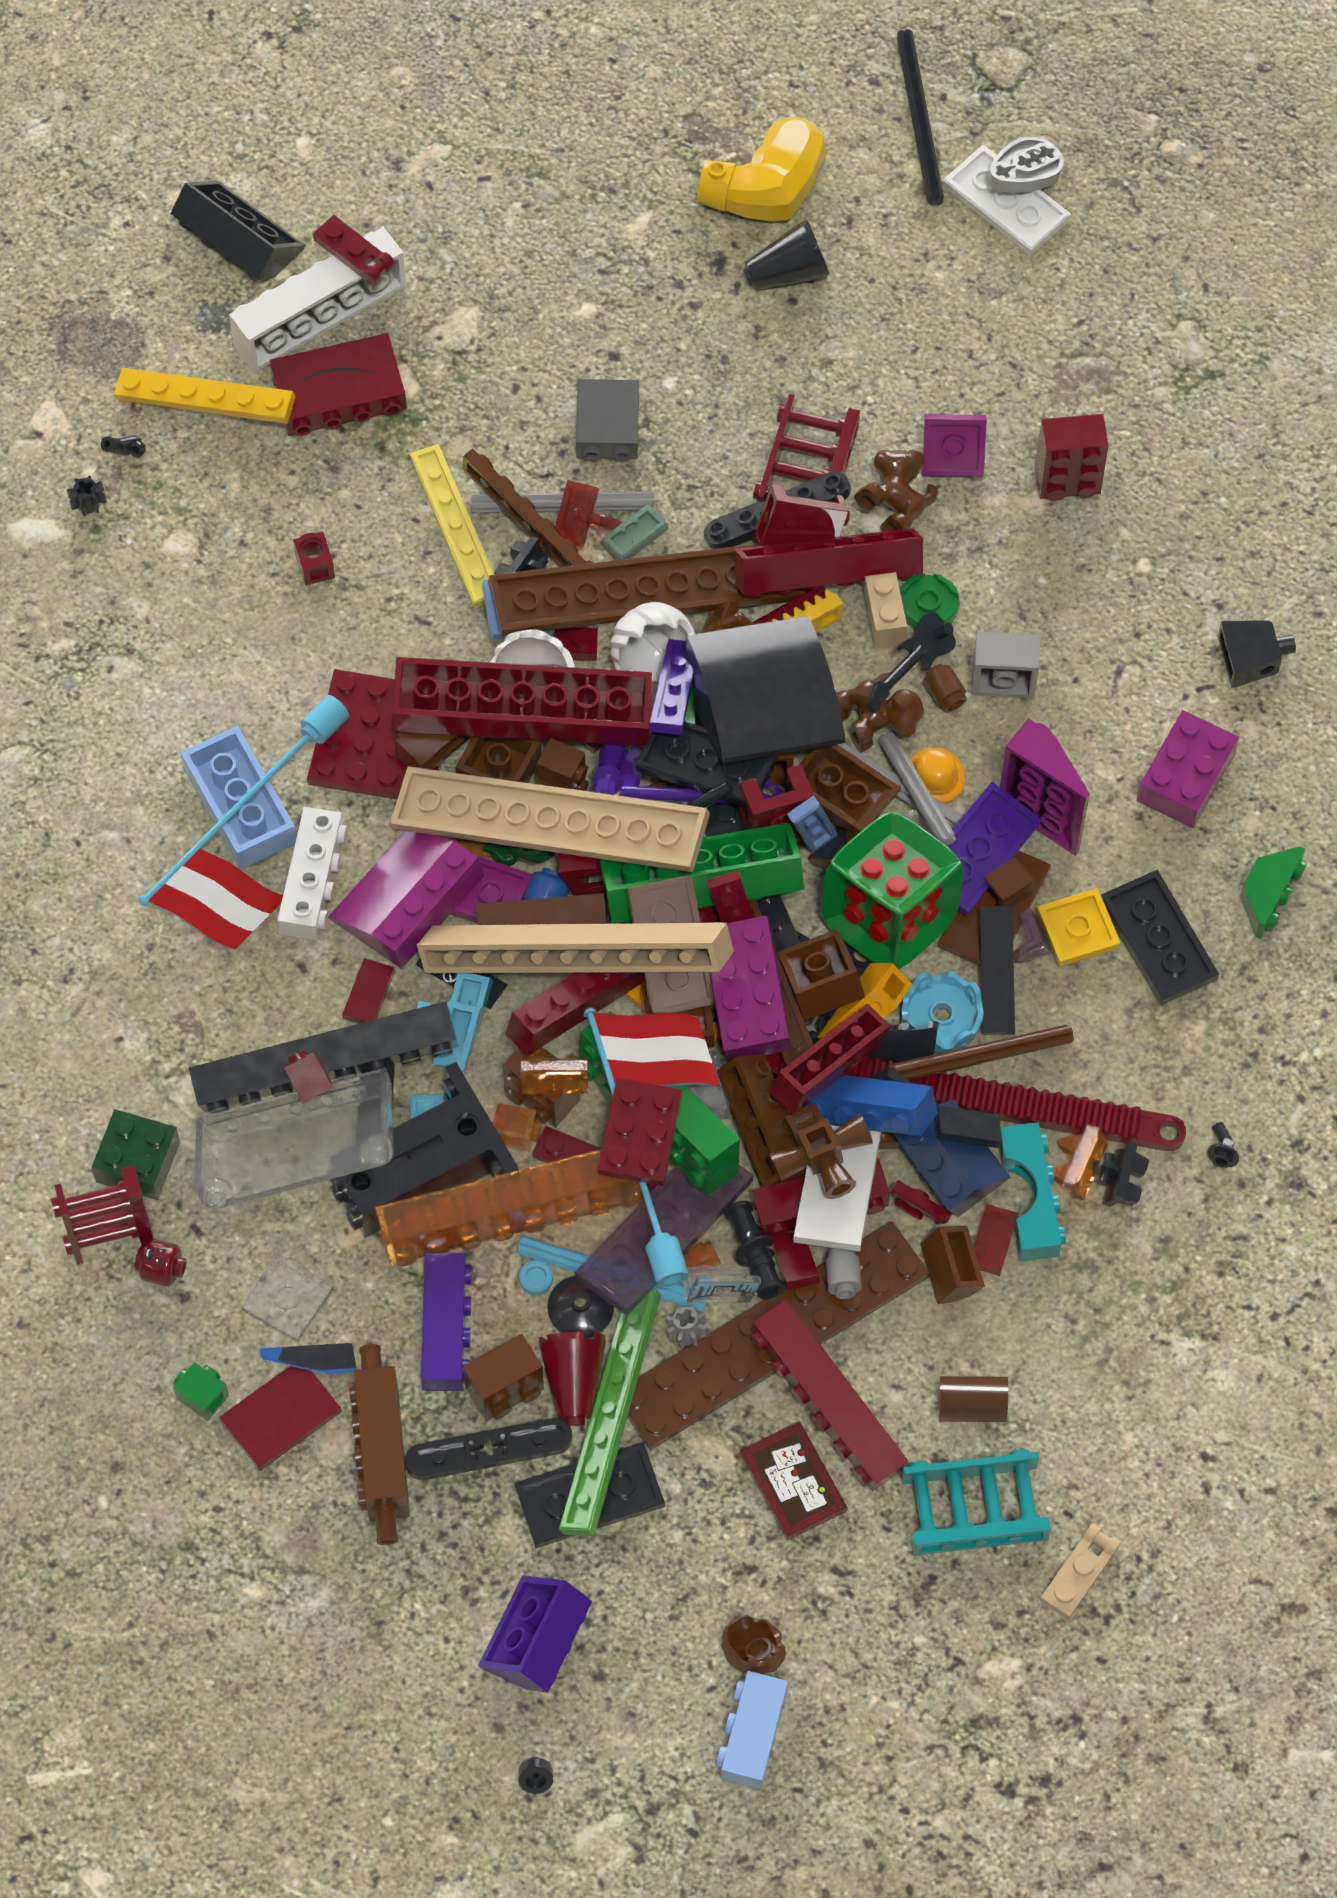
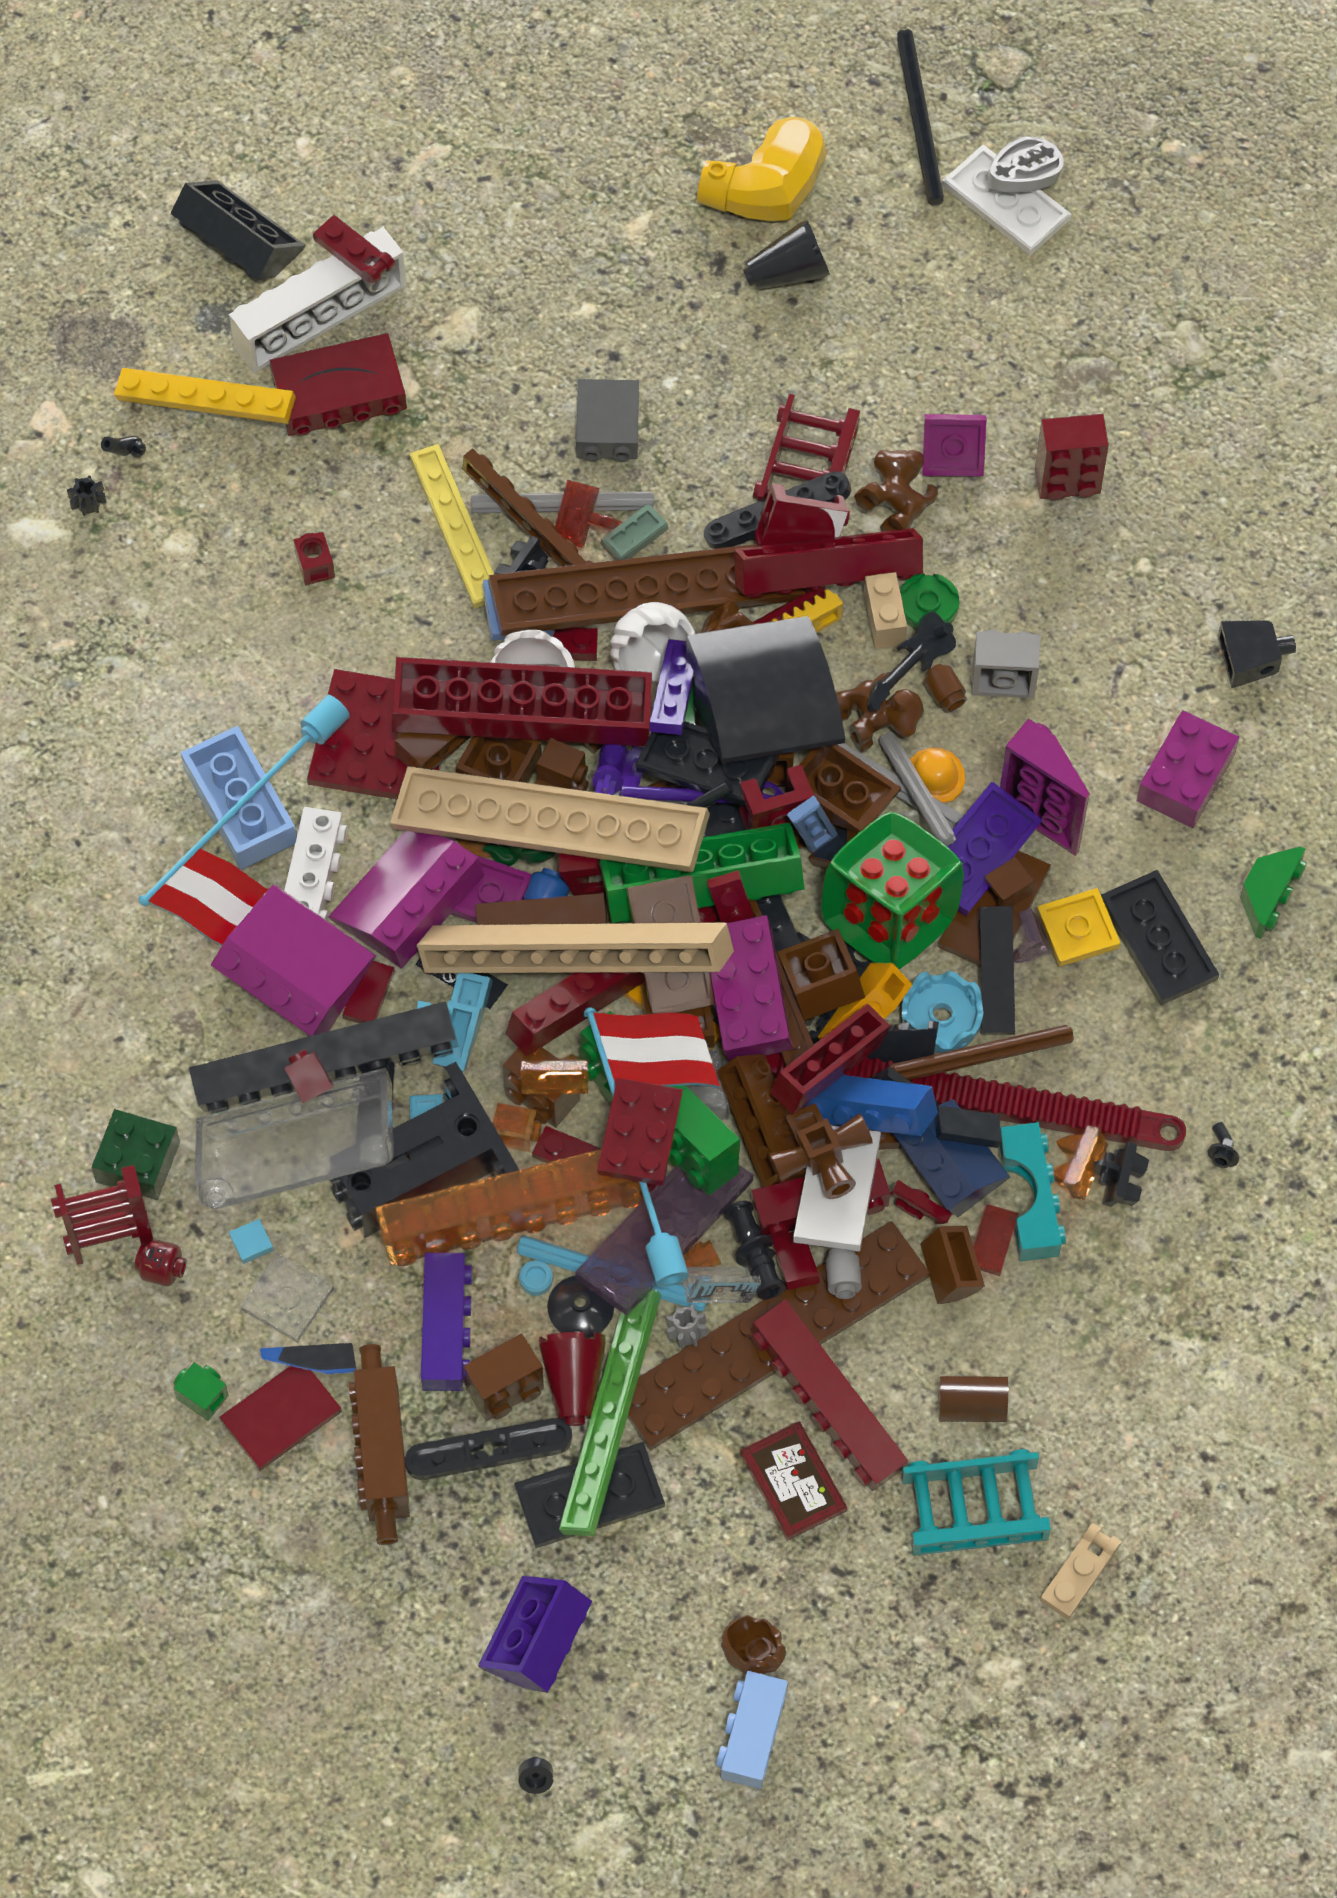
(251, 1241): none -> medium azure tile
(294, 961): none -> magenta slope

